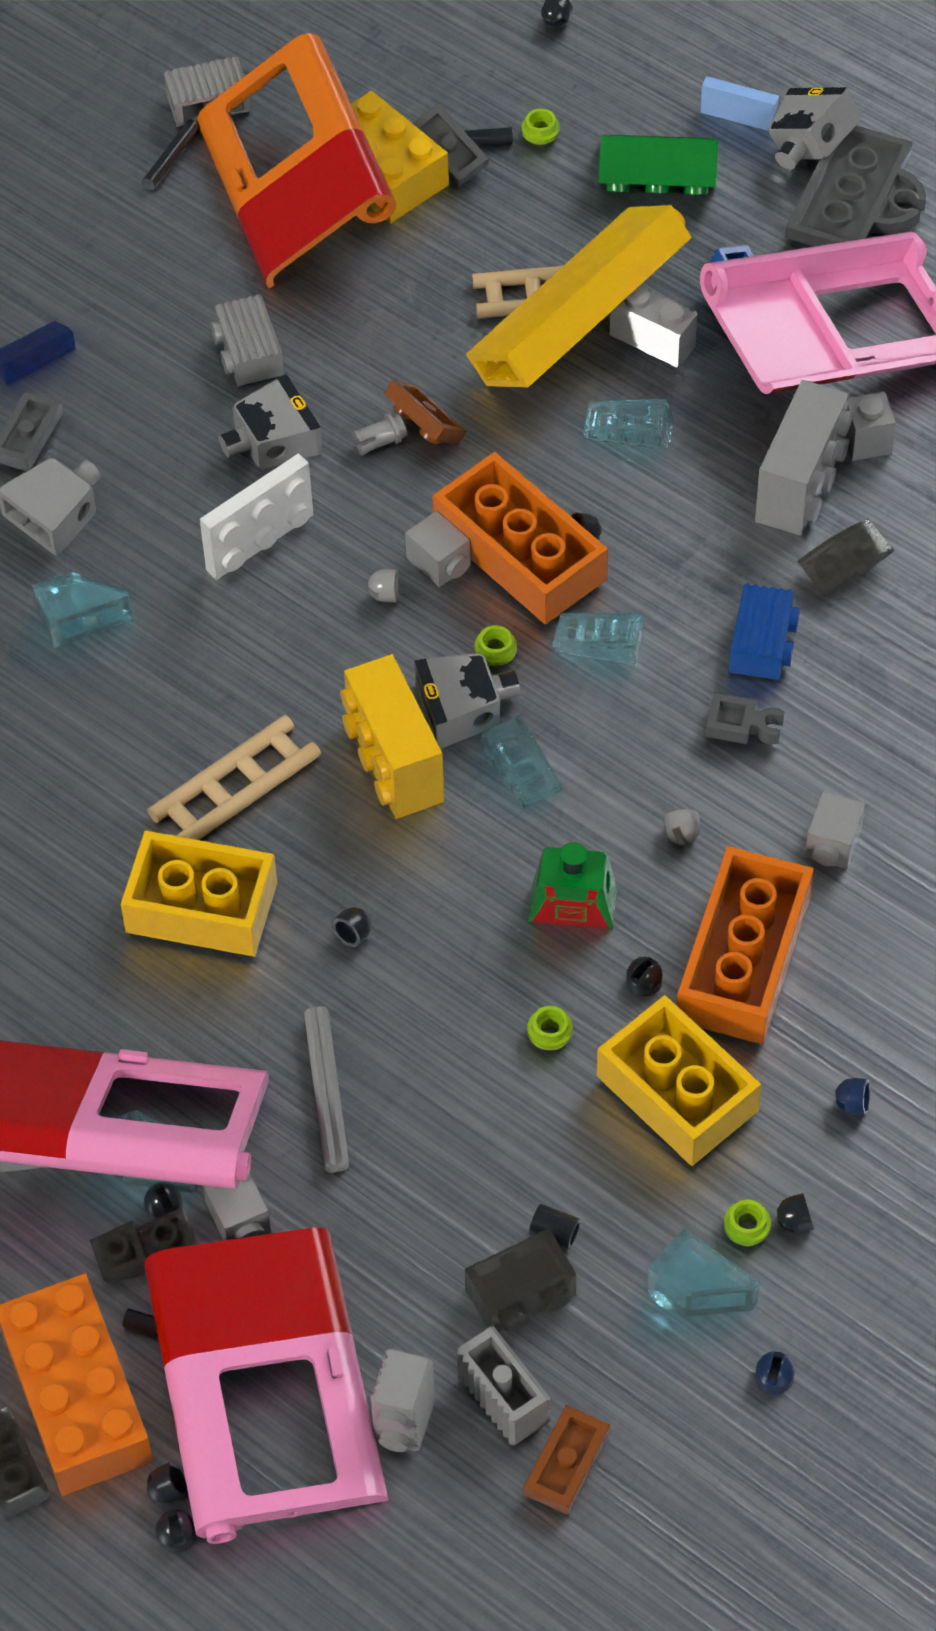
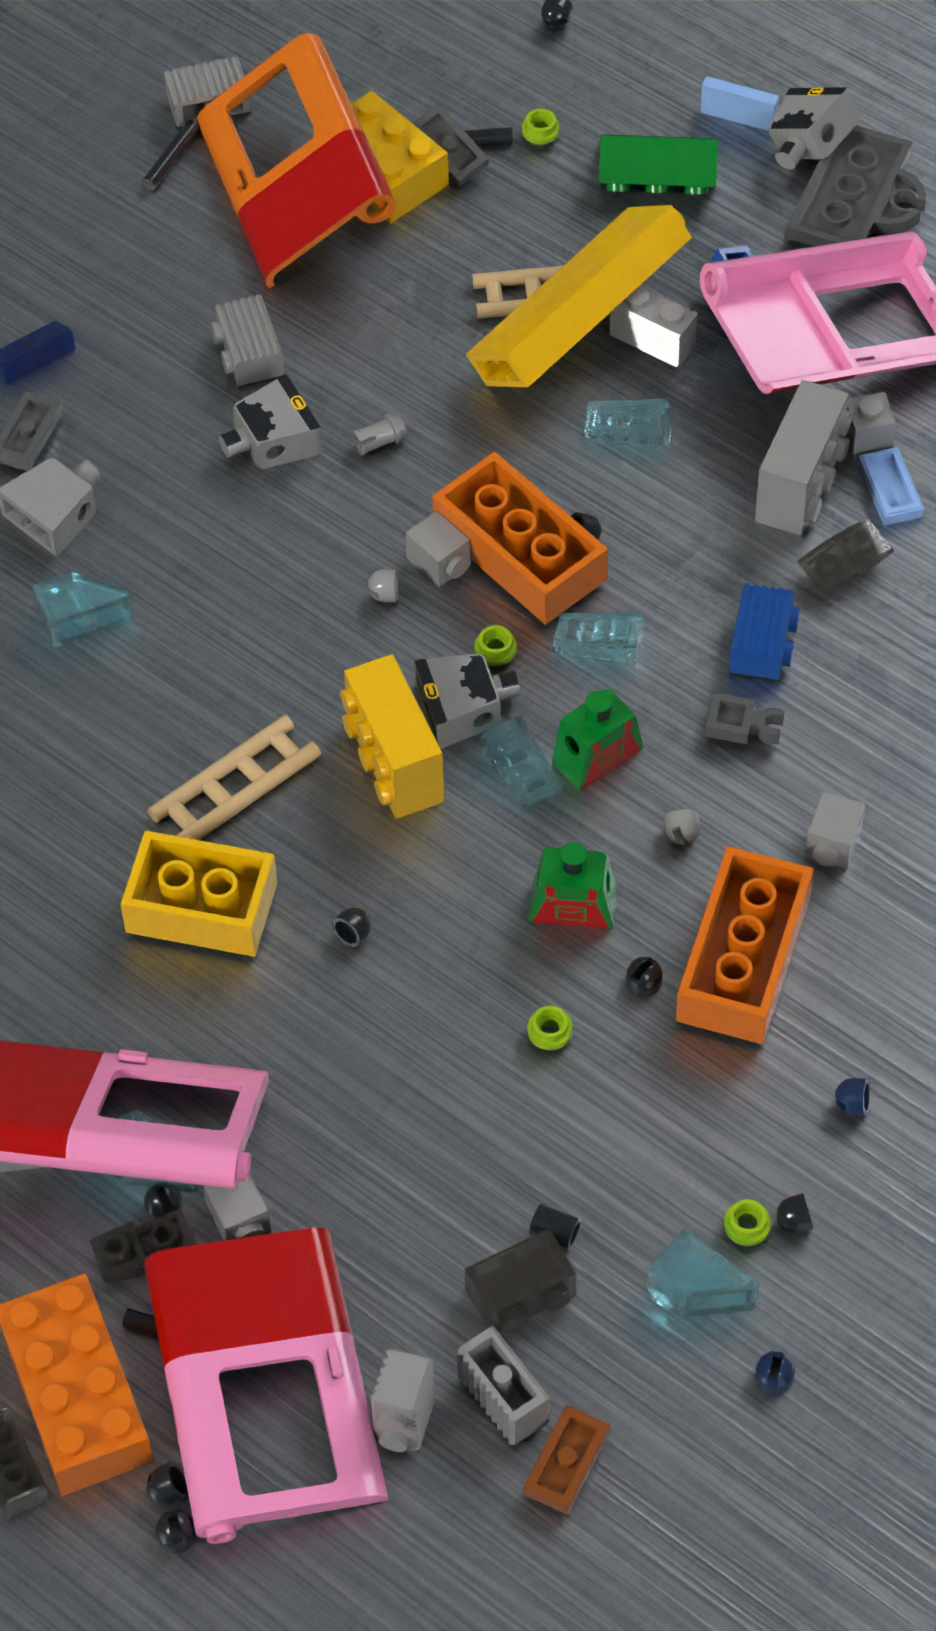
(257, 517): white plate -> none
(326, 1089): light grey axle -> none
(429, 416): dark orange plate -> none
(596, 738): none -> green torso
(678, 1080): yellow brick -> none
(890, 486): none -> light blue tile

